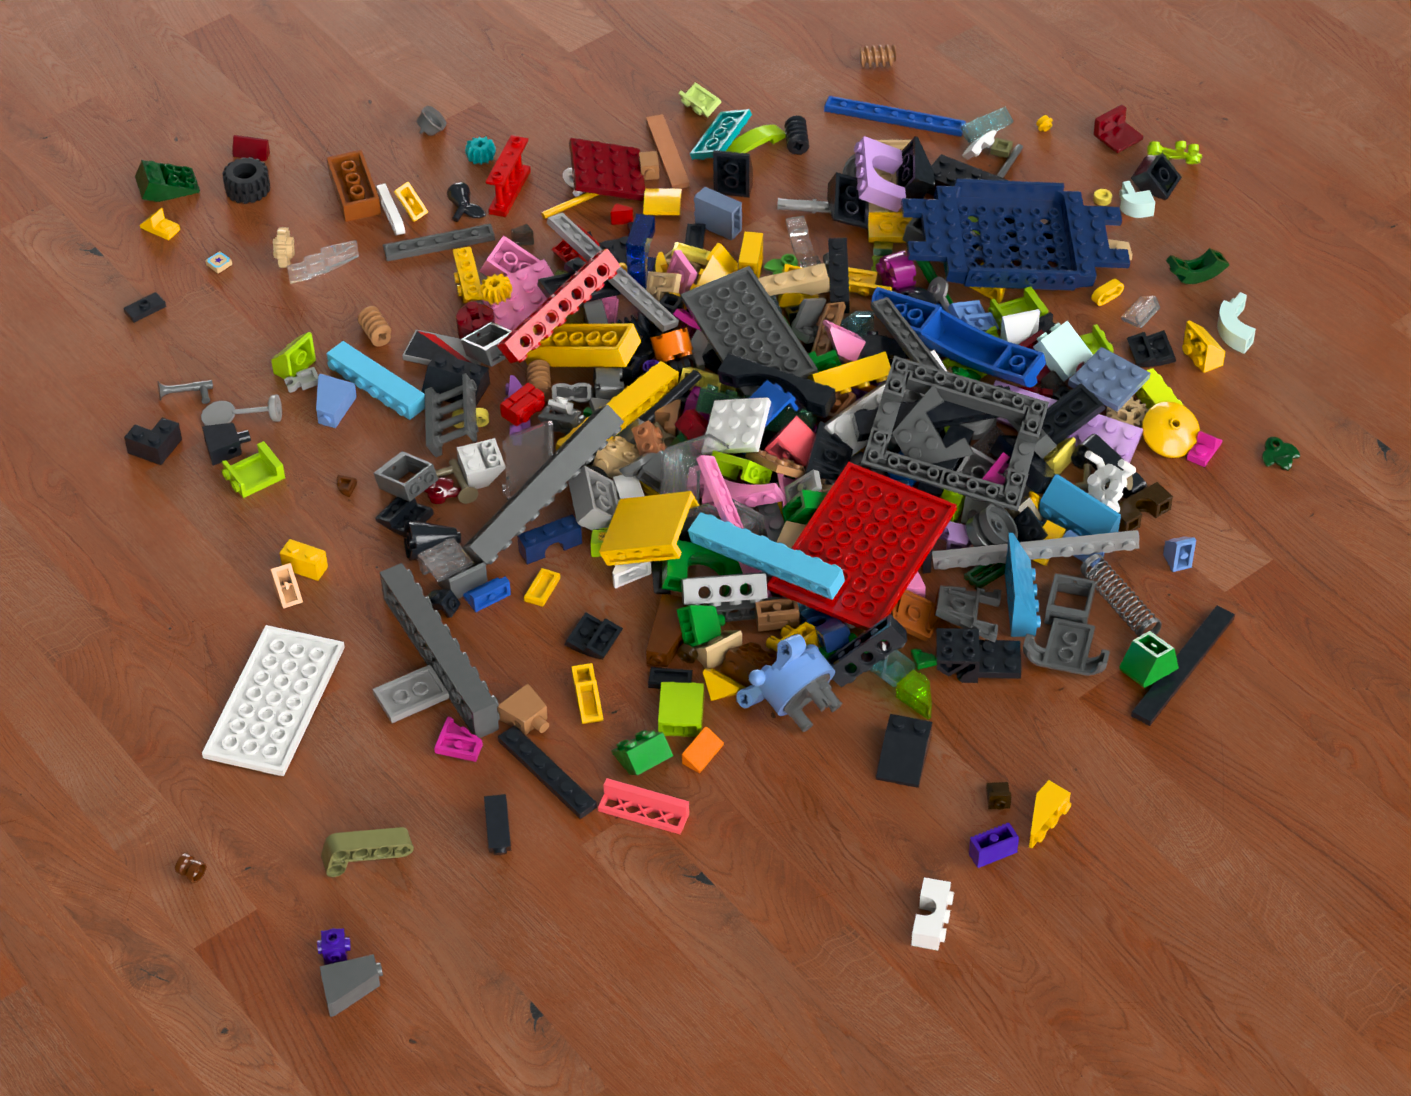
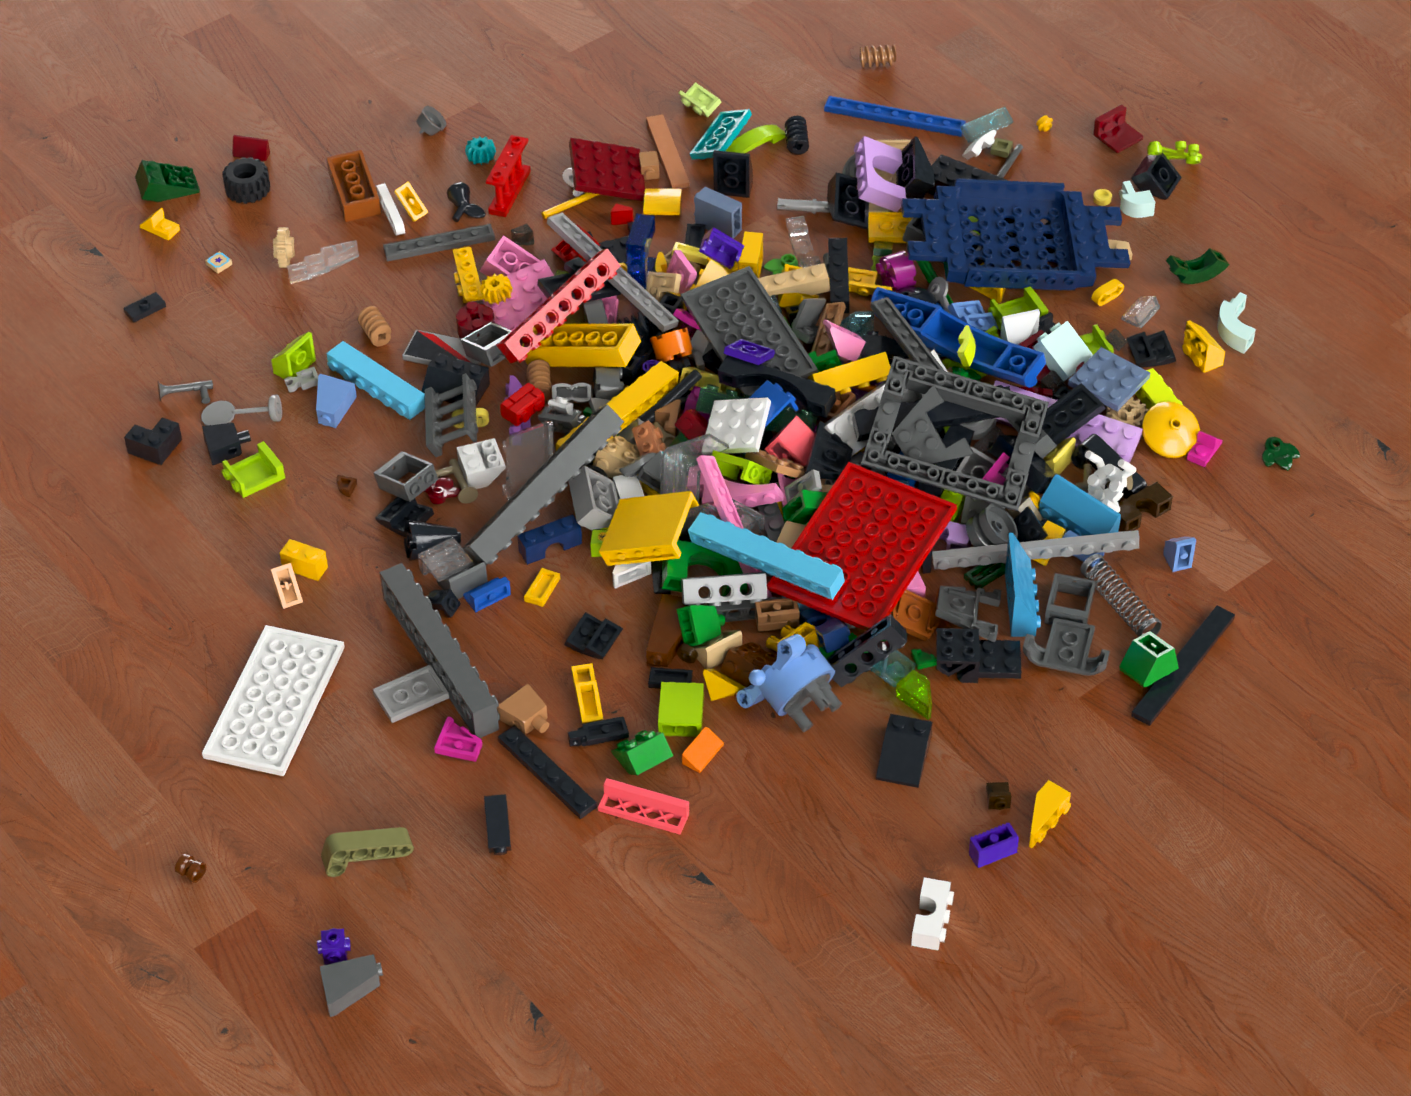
(599, 732): none -> black hinge
(721, 248): none -> dark purple hinge
(749, 352): none -> dark purple tile
(968, 347): none -> neon yellow slope
(1116, 339): none -> clear smoke slope

